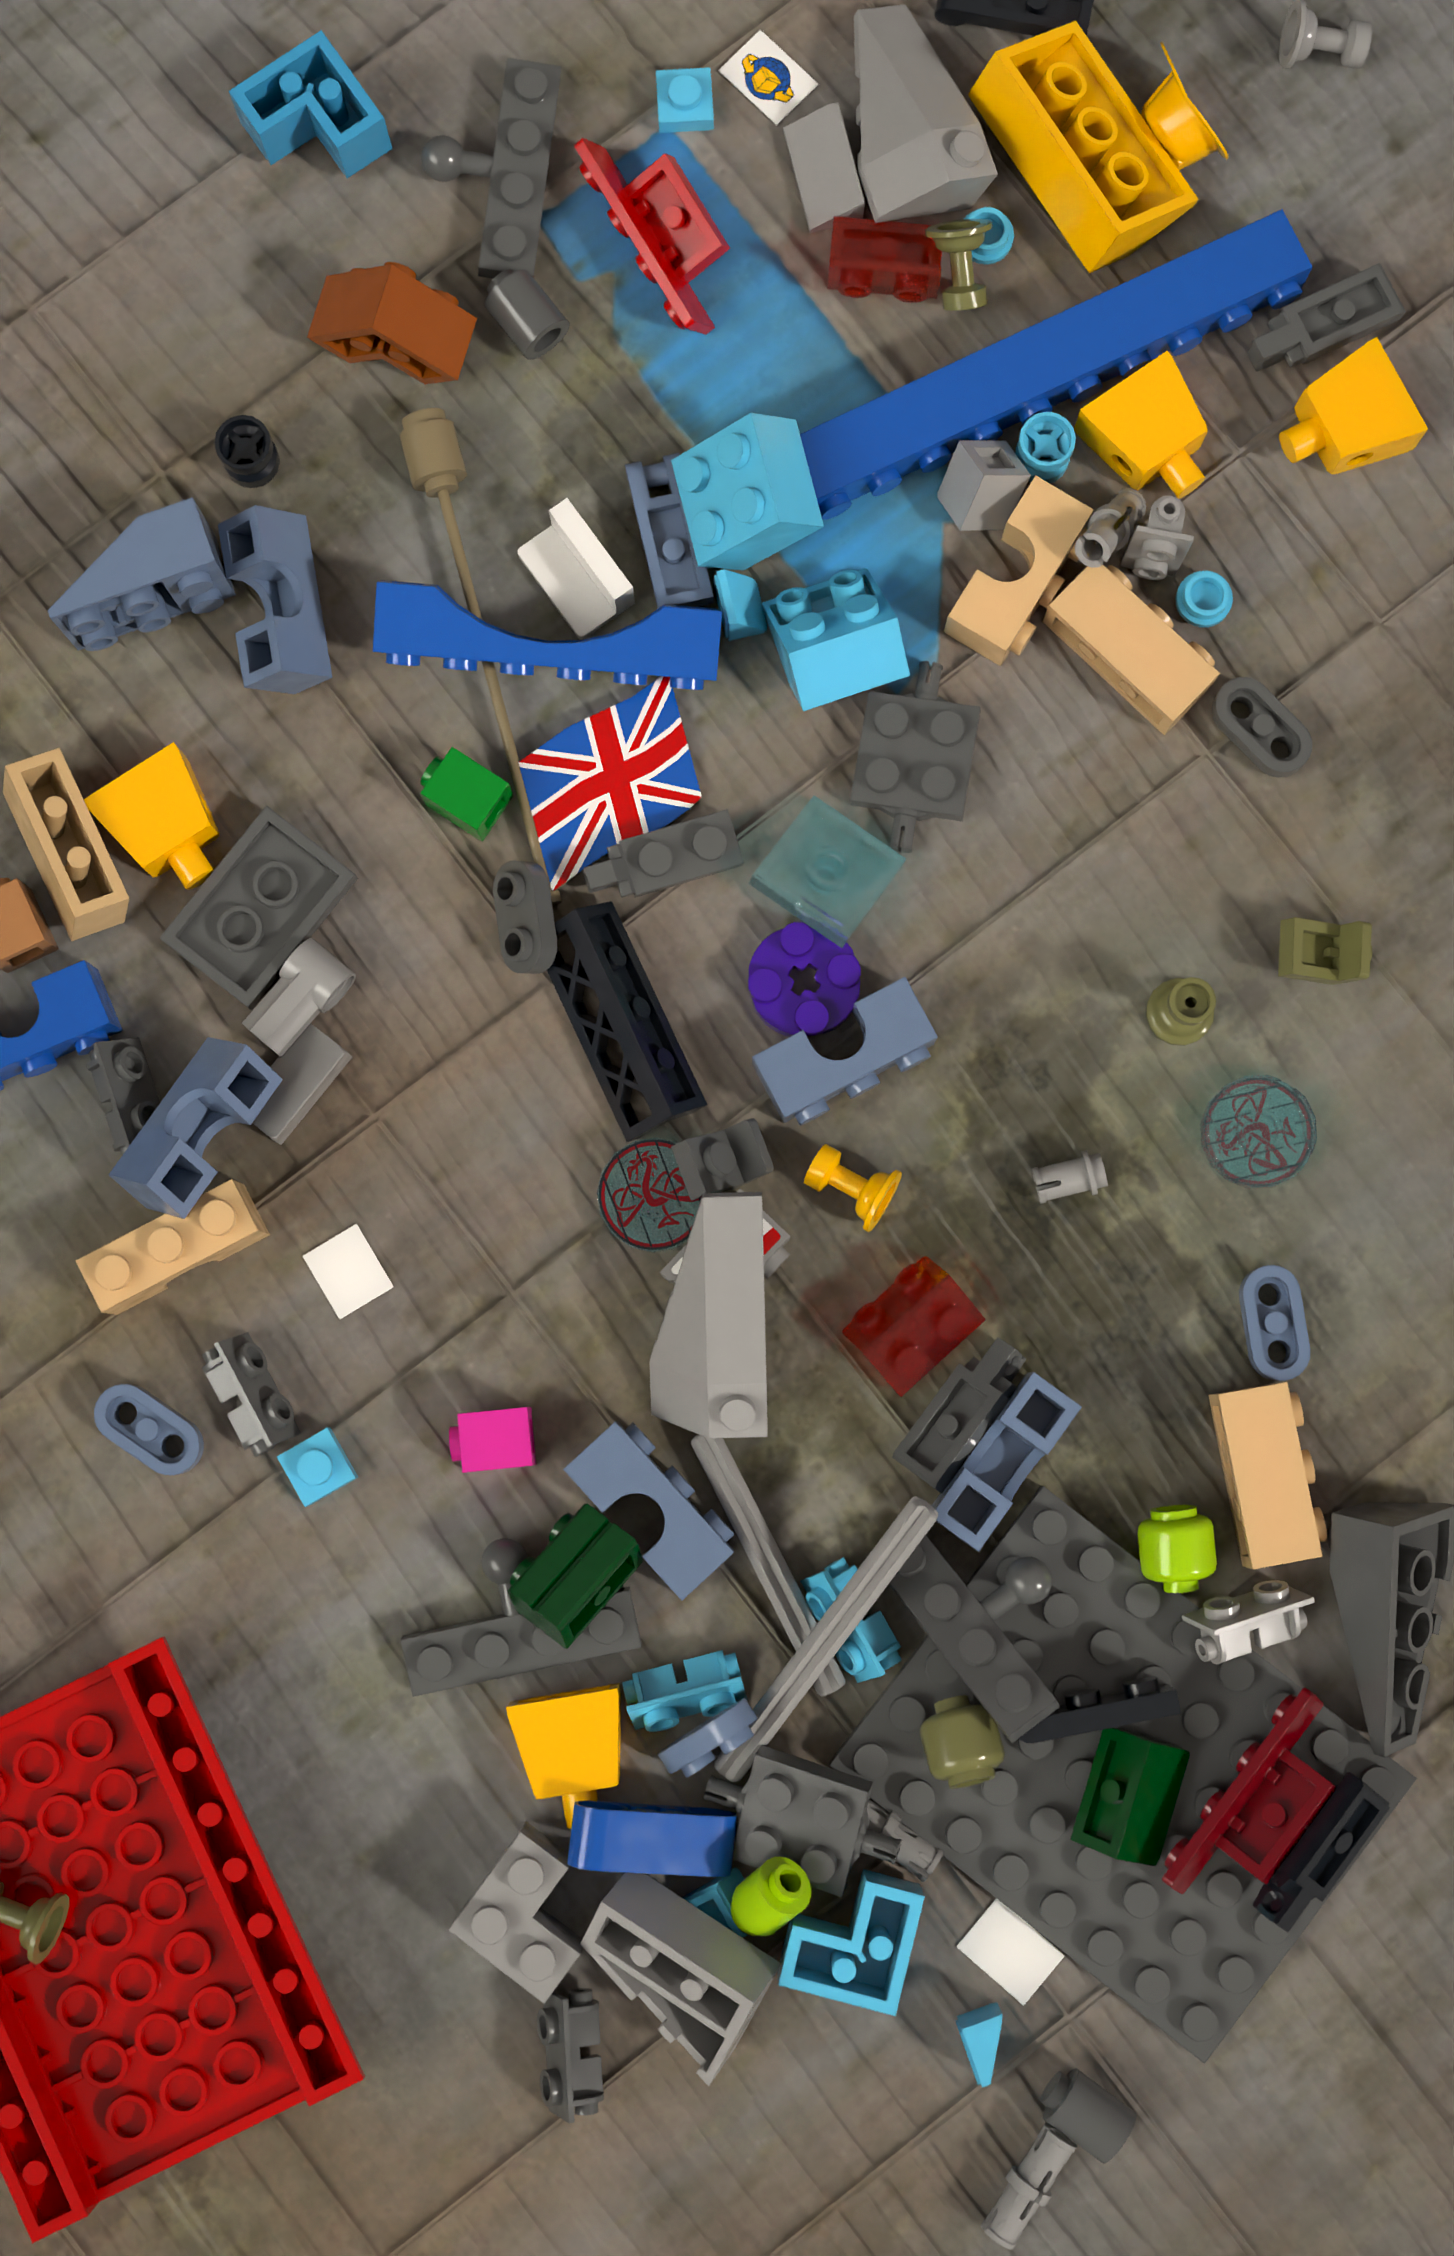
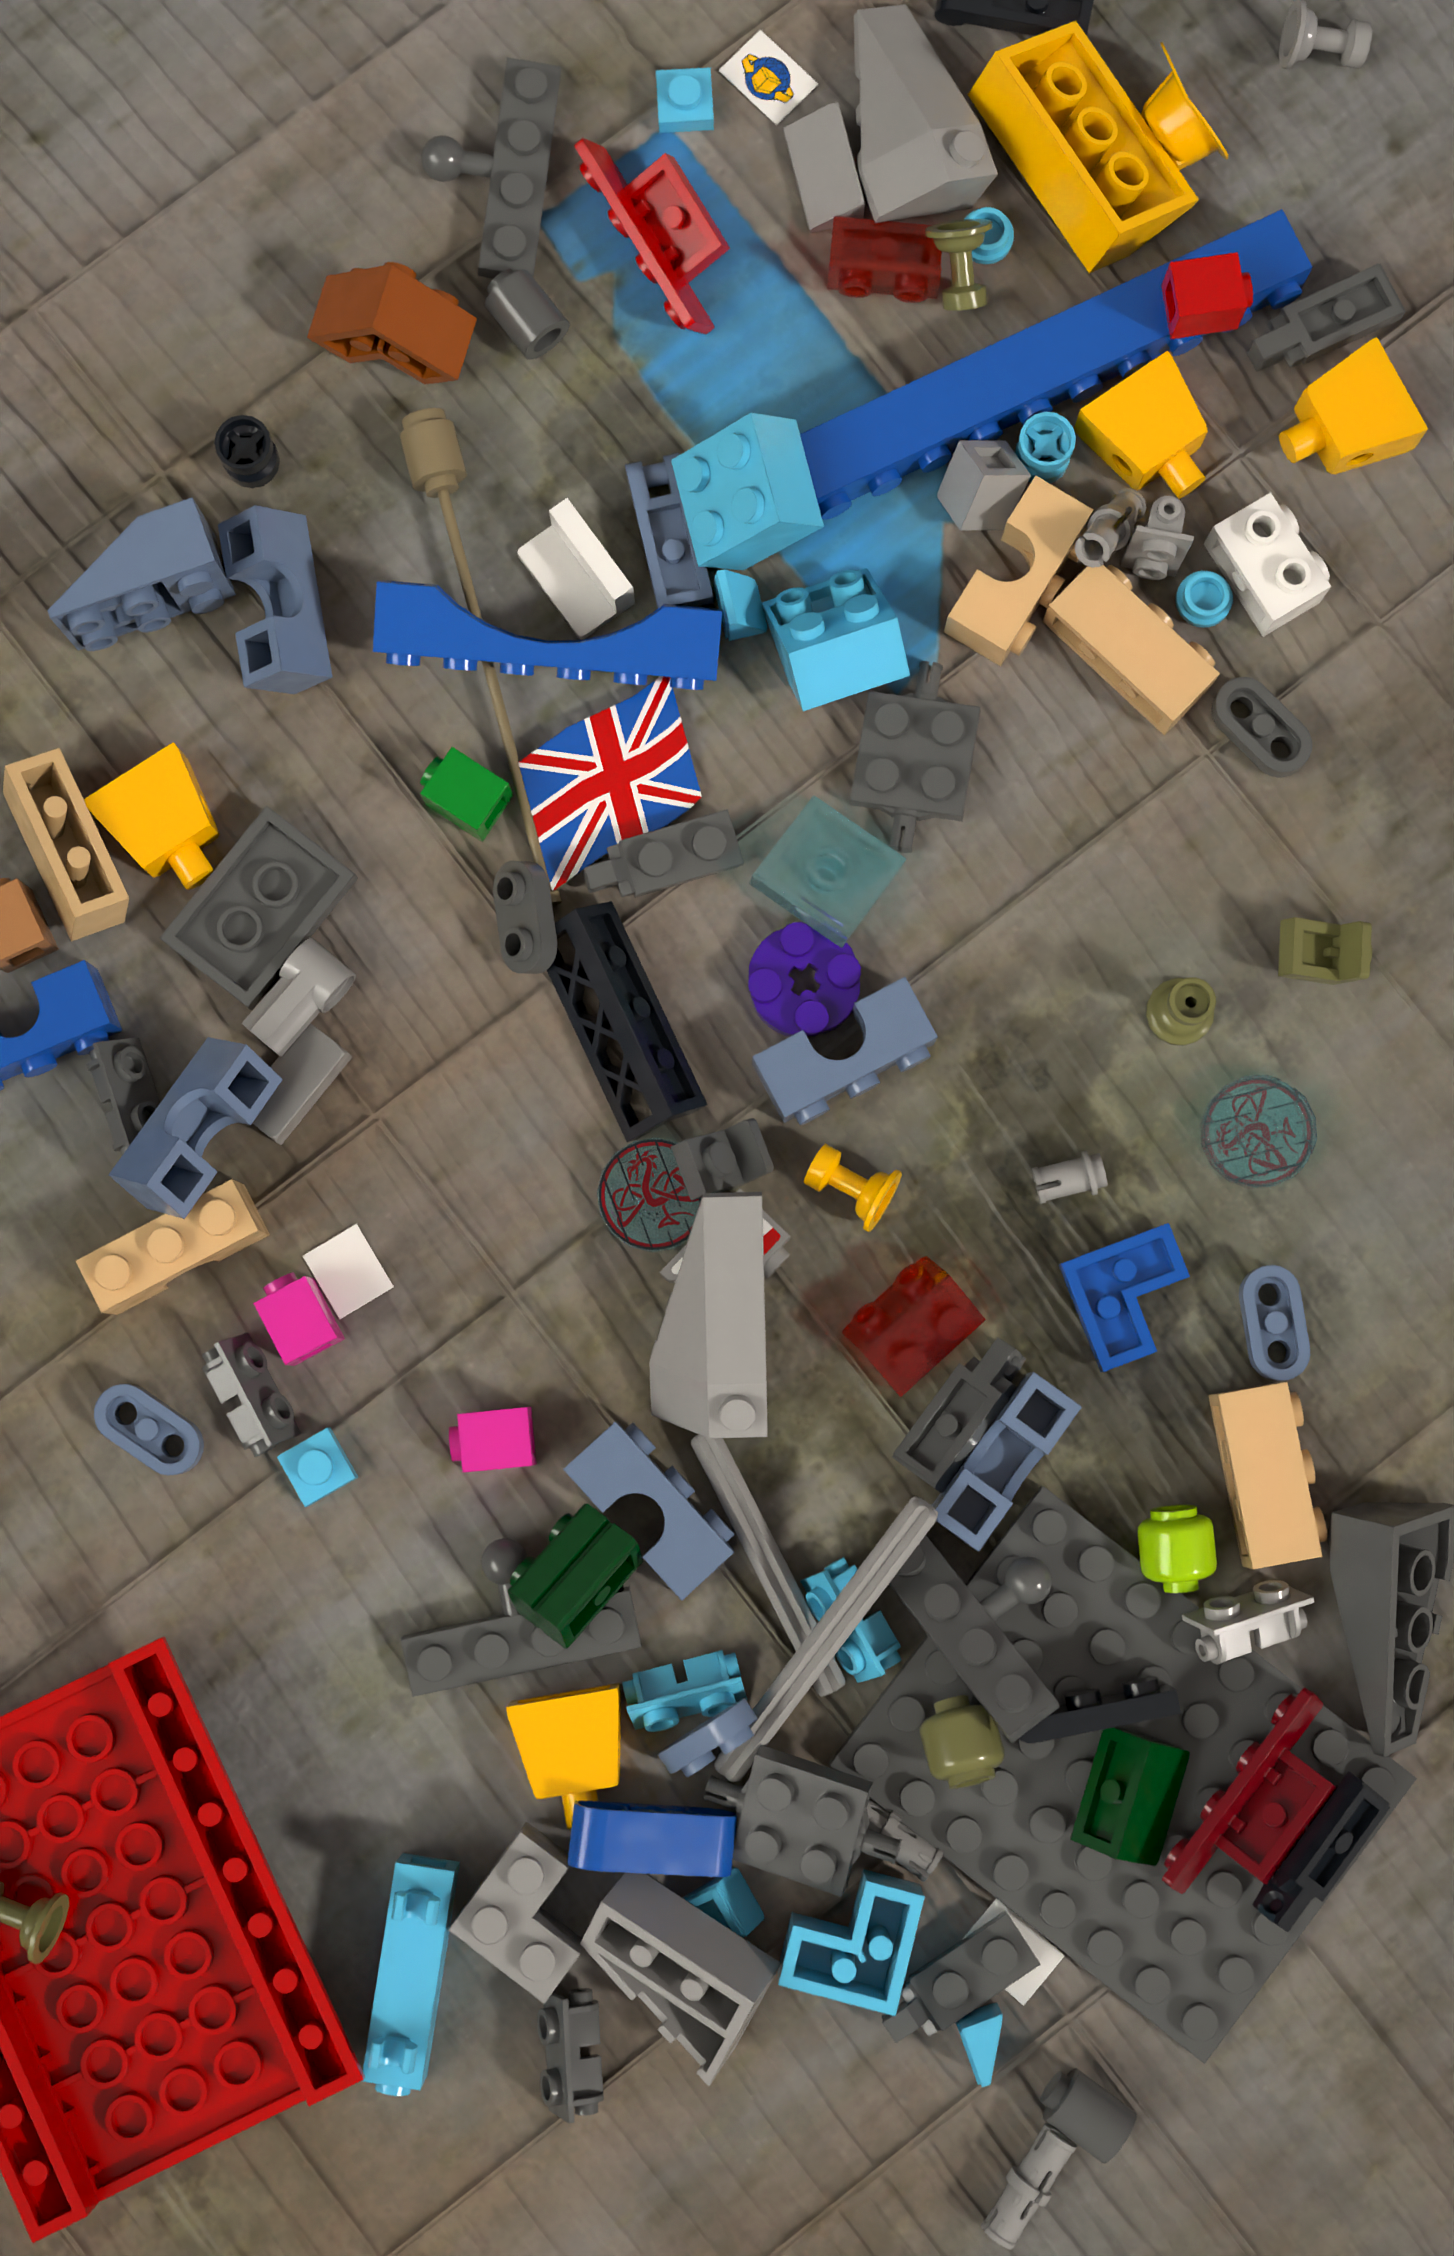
(297, 1318): none -> dark pink brick
(311, 96): dark azure brick -> none
(410, 1973): none -> medium azure brick
(770, 1897): lime brick -> none
(962, 1978): none -> dark grey hinge
(1106, 1290): none -> blue plate
(1206, 295): none -> red brick
(1268, 563): none -> white brick

